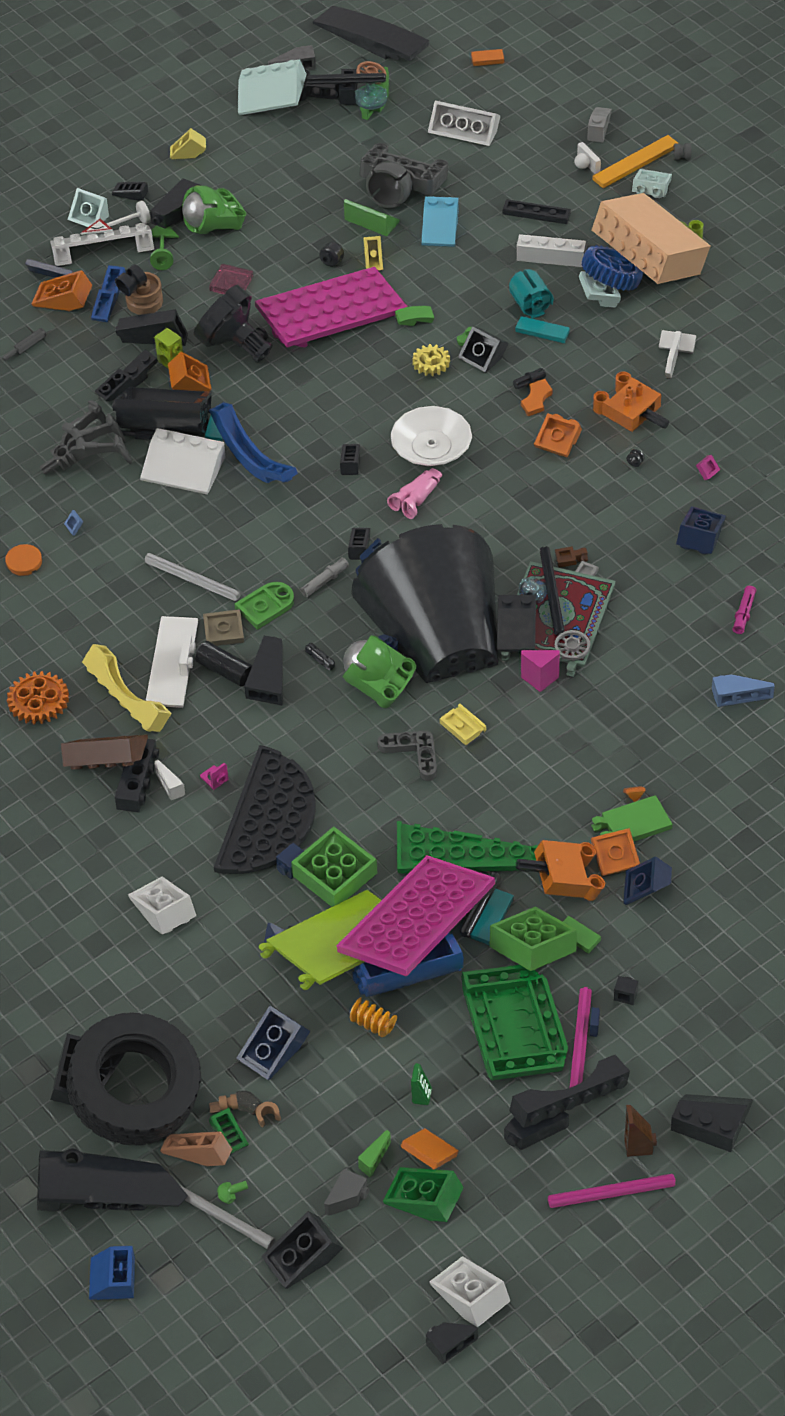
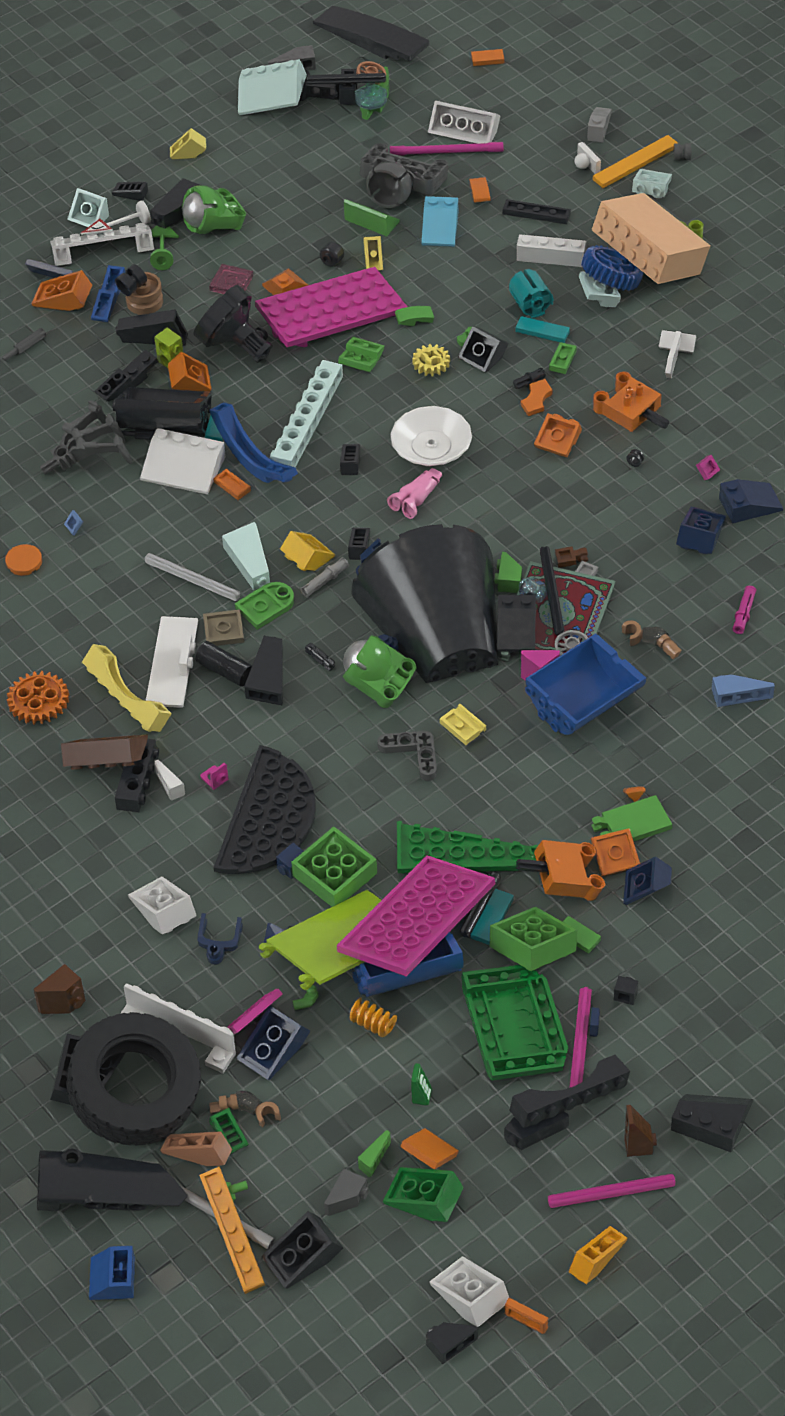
(60, 992): none -> reddish brown slope
(189, 1024): none -> white bracket
(218, 947): none -> dark blue piece
(232, 484): none -> orange tile
(232, 1230): none -> light orange tile
(247, 554): none -> light aqua slope
(254, 1011): none -> dark pink tile
(284, 282): none -> orange slope
(306, 551): none -> yellow slope
(307, 414): none -> light aqua brick
(308, 1000): none -> bright green arm
(361, 354): none -> bright green slope
(456, 148): none -> dark pink piece
(479, 189): none -> orange slope
(509, 574): none -> bright green slope
(526, 1315): none -> orange tile
(562, 358): none -> bright green plate
(582, 685): none -> blue cylinder
(596, 1254): none -> light orange slope
(653, 635): none -> medium nougat piece
(748, 499): none -> dark blue slope

